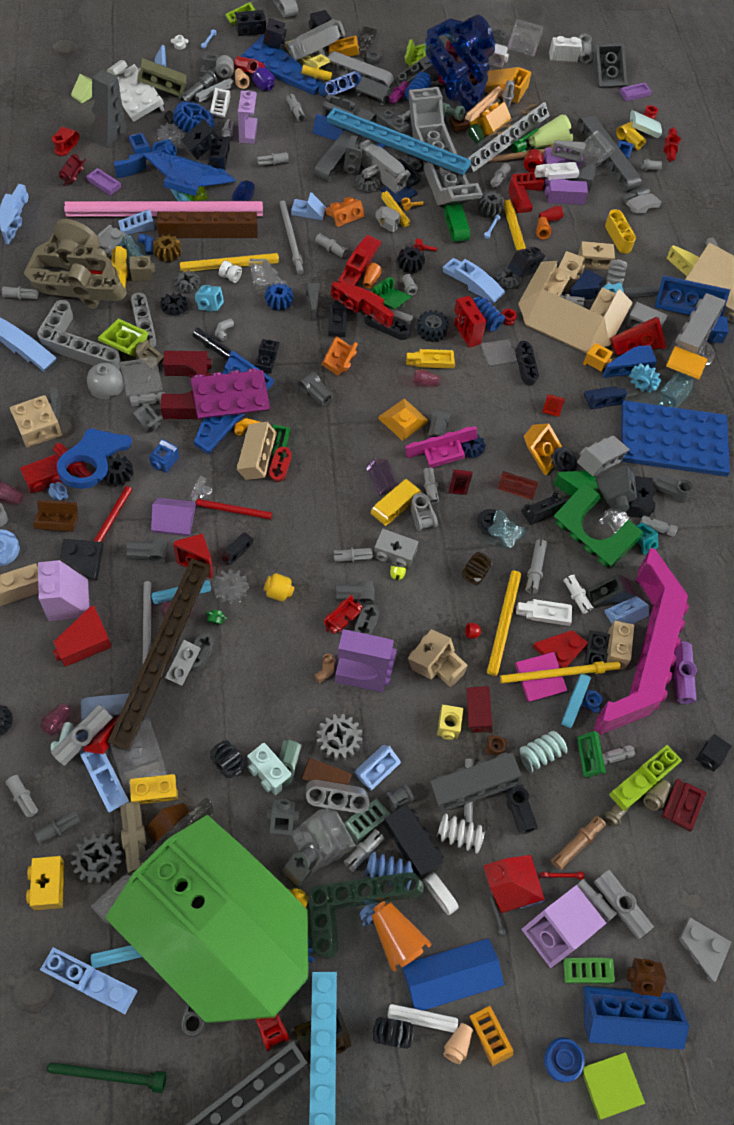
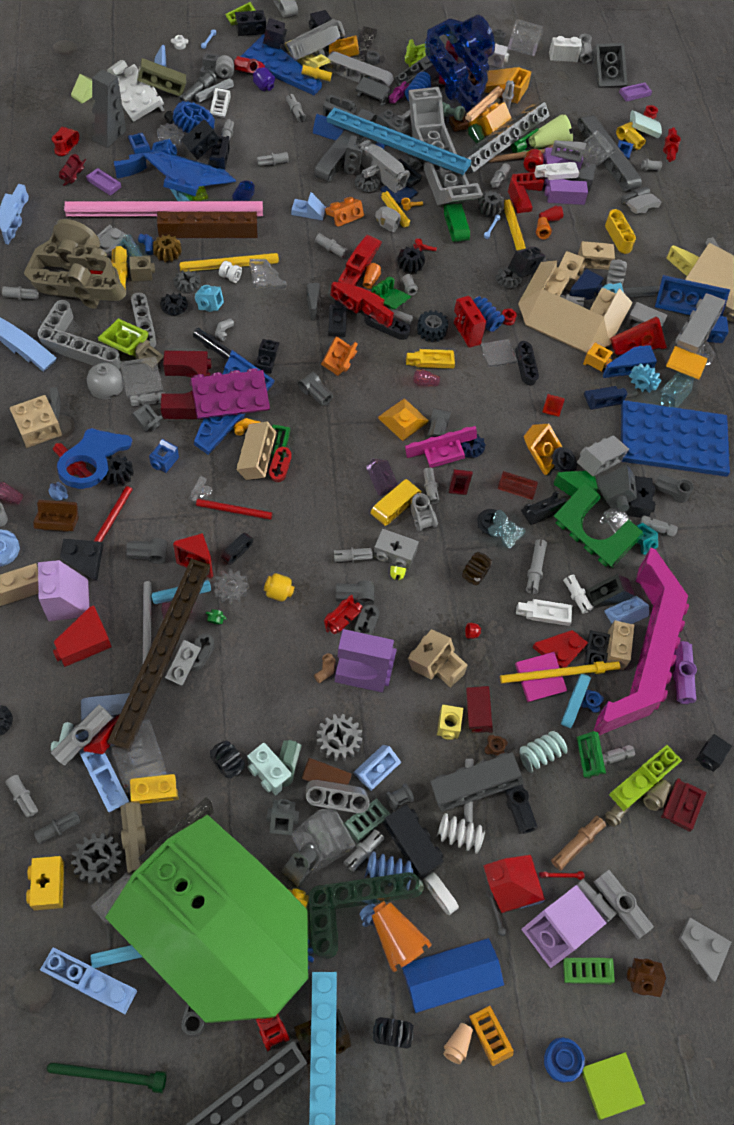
(41, 473): red brick -> none
(55, 719): clear pink cone -> none
(142, 222): light blue slope -> none
(165, 820): reddish brown slope -> none
(172, 516): medium lavender slope -> none
(241, 79): light nougat cone -> none
(247, 125): lavender panel -> none
(278, 296): blue gear -> none
(297, 259): light grey bar -> none
(346, 83): blue beam -> none
(423, 1018): white axle -> none
(476, 279): light blue slope -> none
(504, 622): yellow axle -> none
(633, 1018): blue slope -> none

